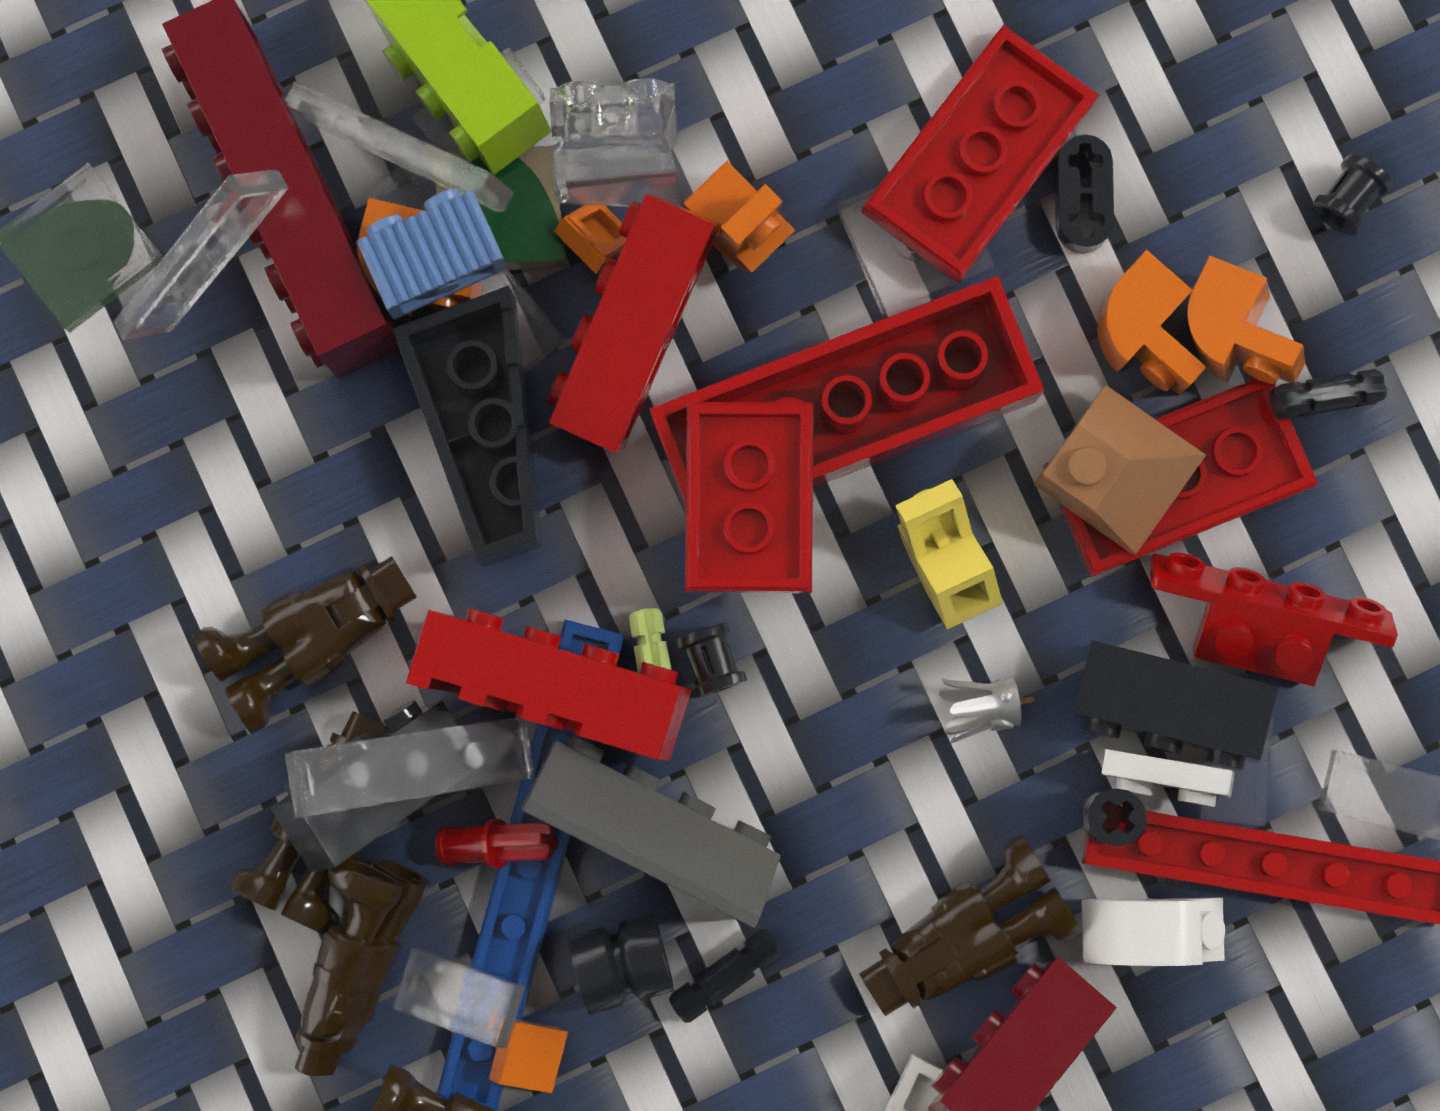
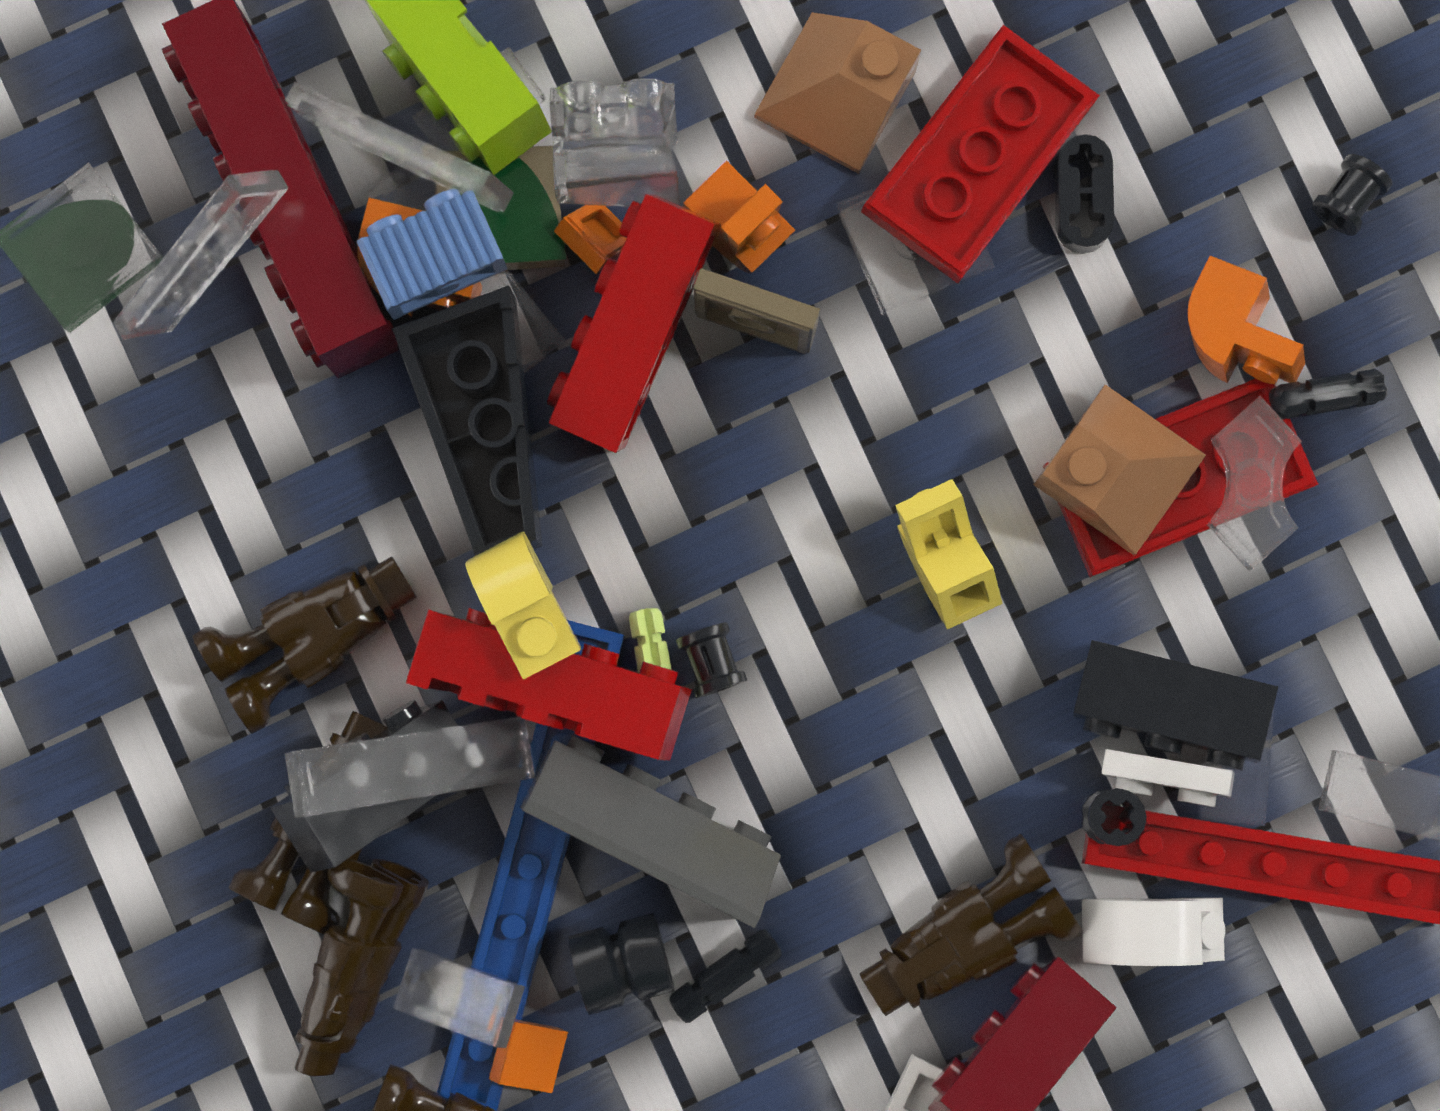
(496, 843): red axle -> none
(522, 605): none -> light yellow brick
(749, 497): red tile -> none
(755, 311): none -> dark tan tile
(839, 87): none -> medium nougat slope
(885, 383): red brick -> none
(982, 706): flat silver piece -> none
(1133, 320): orange brick -> none
(1253, 508): none -> clear tile
(1267, 623): red bracket -> none

